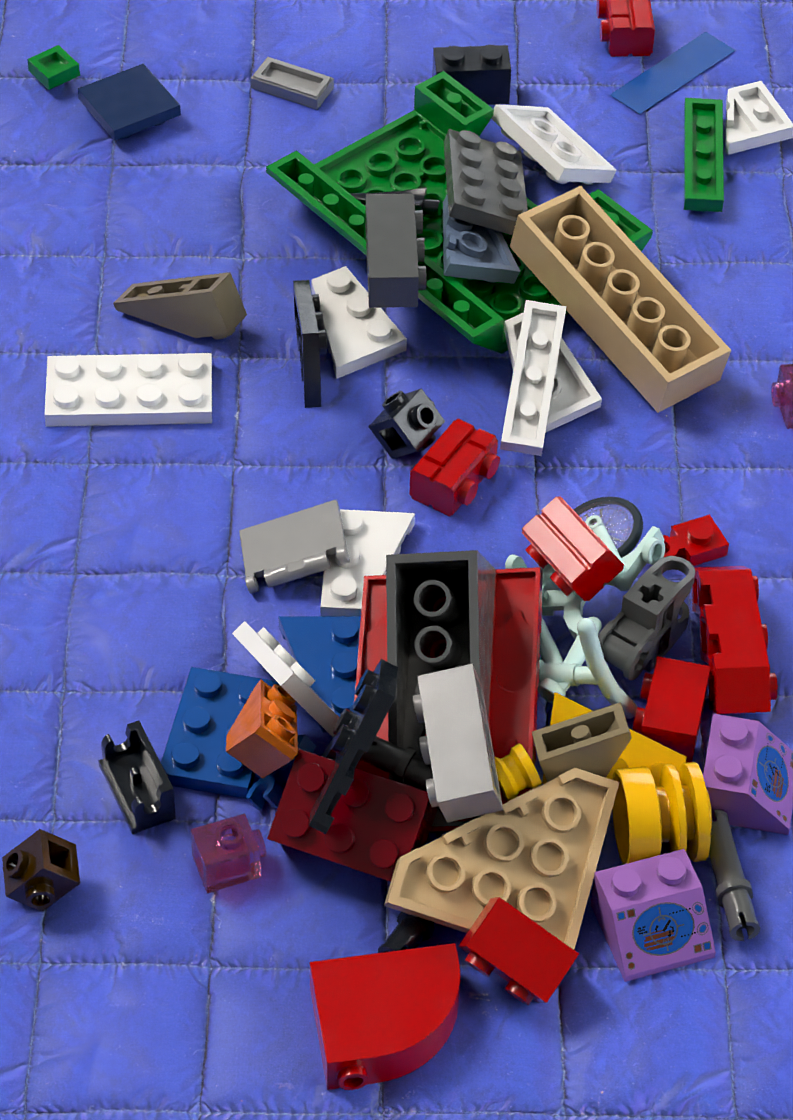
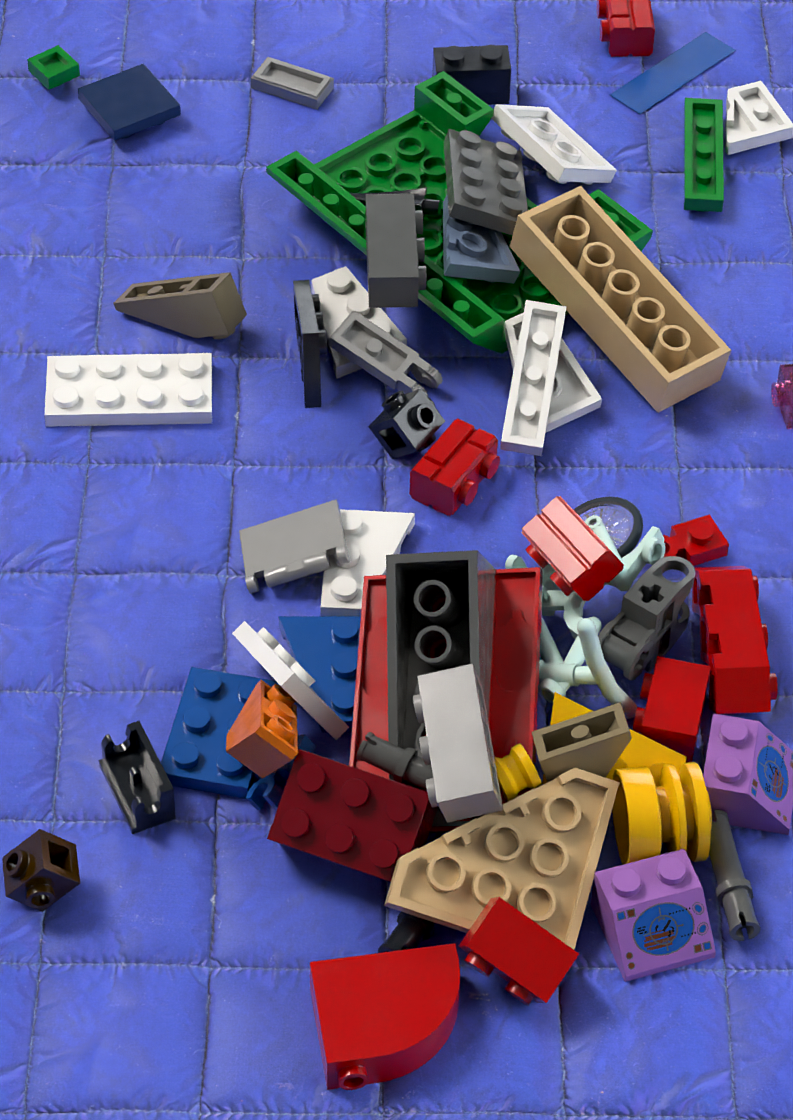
(227, 852): clear pink brick -> none
(353, 737): black wing -> none
(382, 355): none -> light grey hinge

